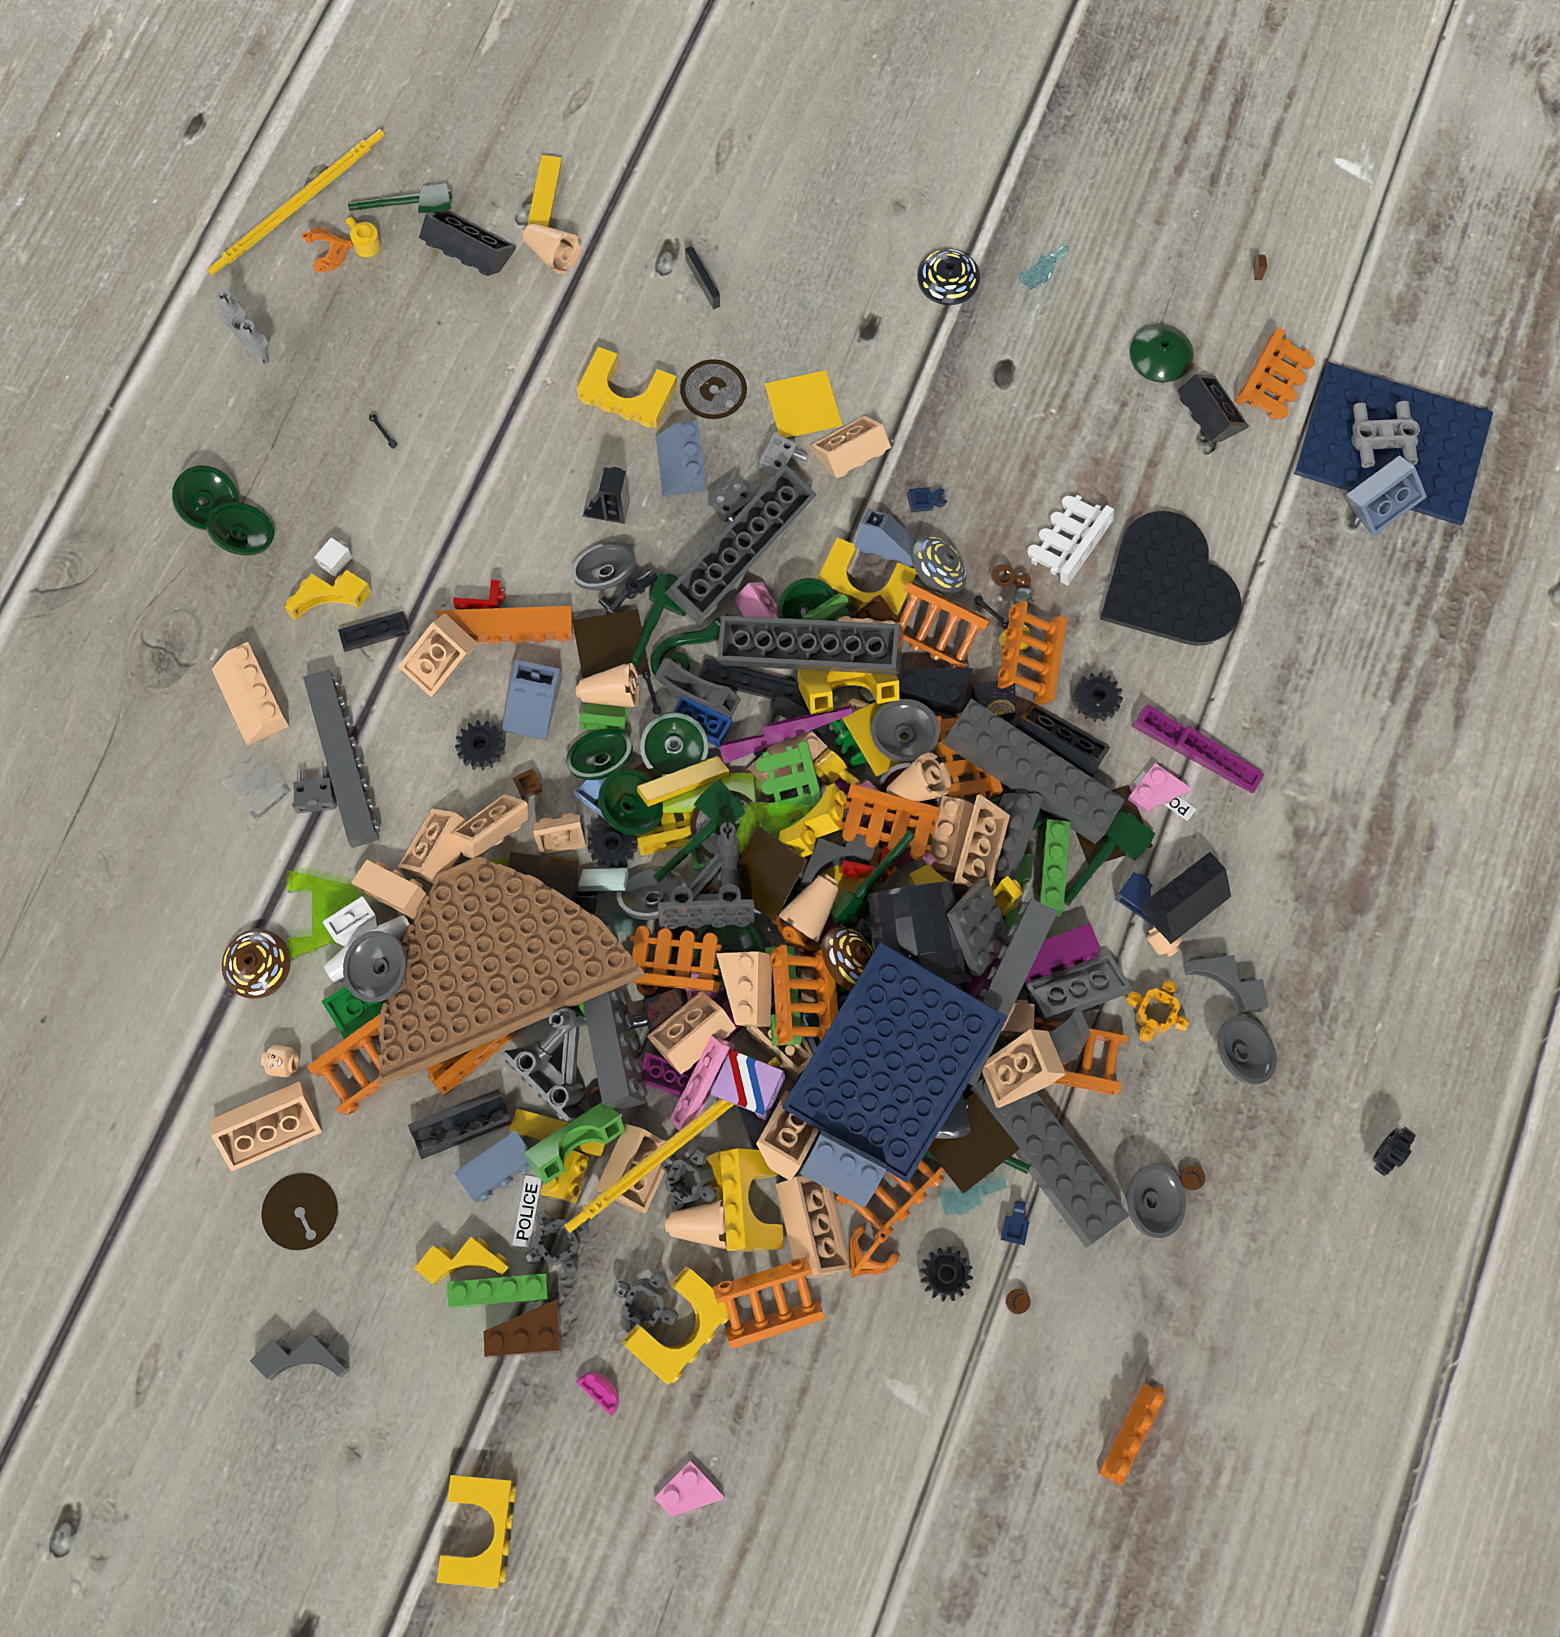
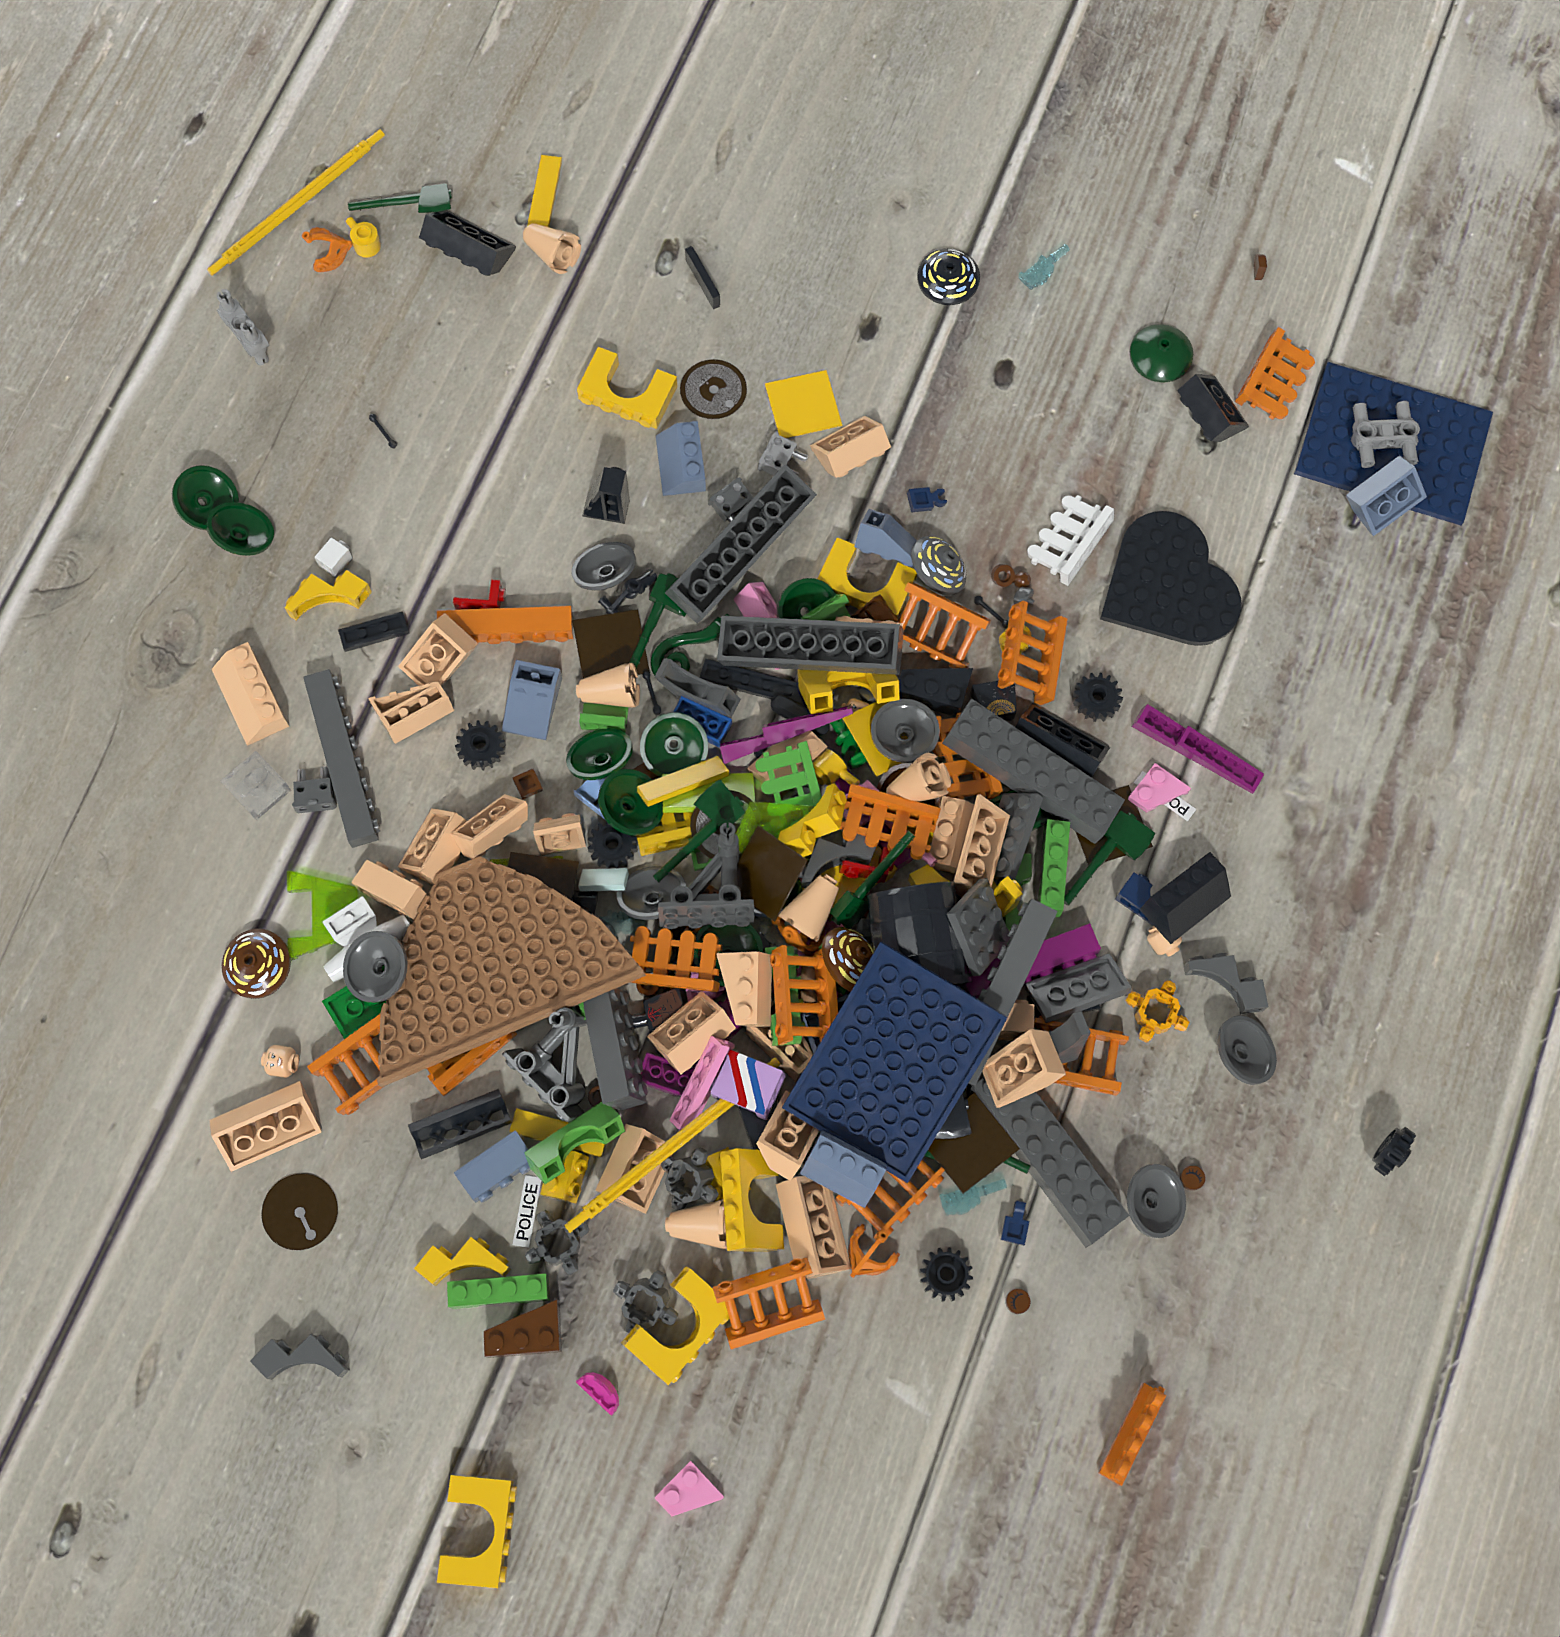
(411, 710): none -> light nougat wedge

